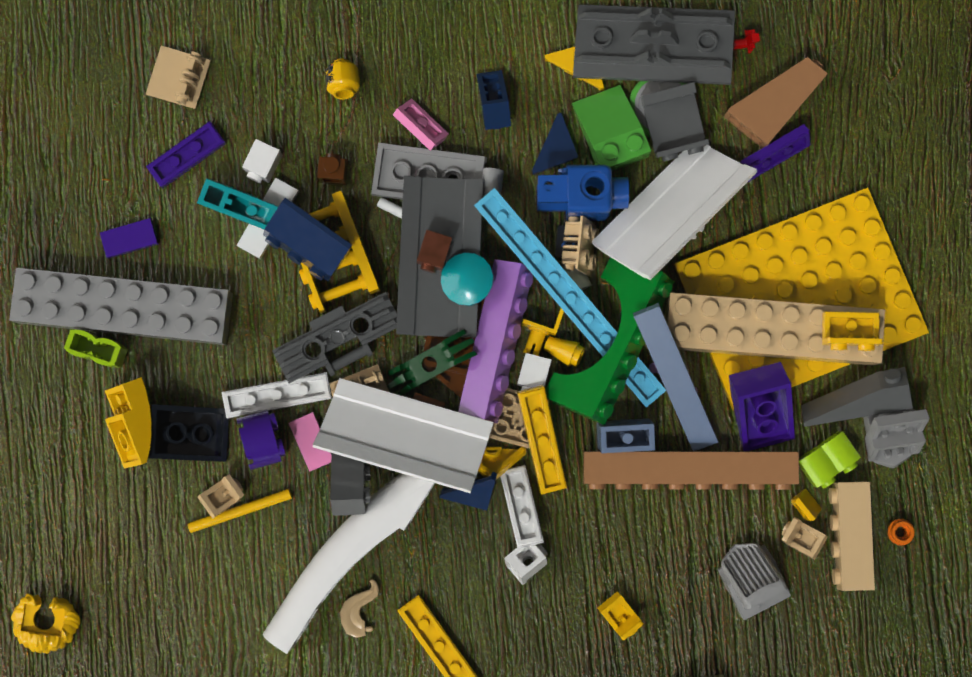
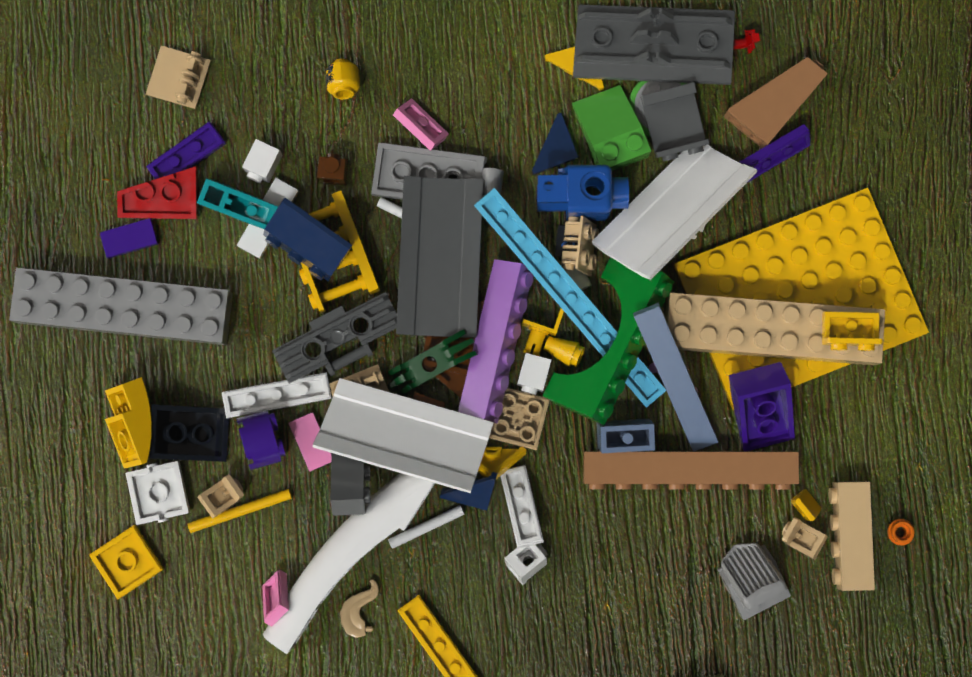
(39, 639): yellow piece -> none
(94, 348): lime brick -> none
(126, 562): none -> yellow tile
(157, 492): none -> white plate
(162, 198): none -> red wing
(275, 597): none -> bright pink tile
(426, 527): none -> white bar
(433, 251): copper brick -> none
(467, 279): teal dish -> none
(493, 100): dark blue arch -> none
(541, 439): yellow tile -> none
(620, 616): yellow bracket -> none
(829, 459): lime brick -> none
(869, 396): dark grey wedge -> none
(895, 436): light grey piece -> none

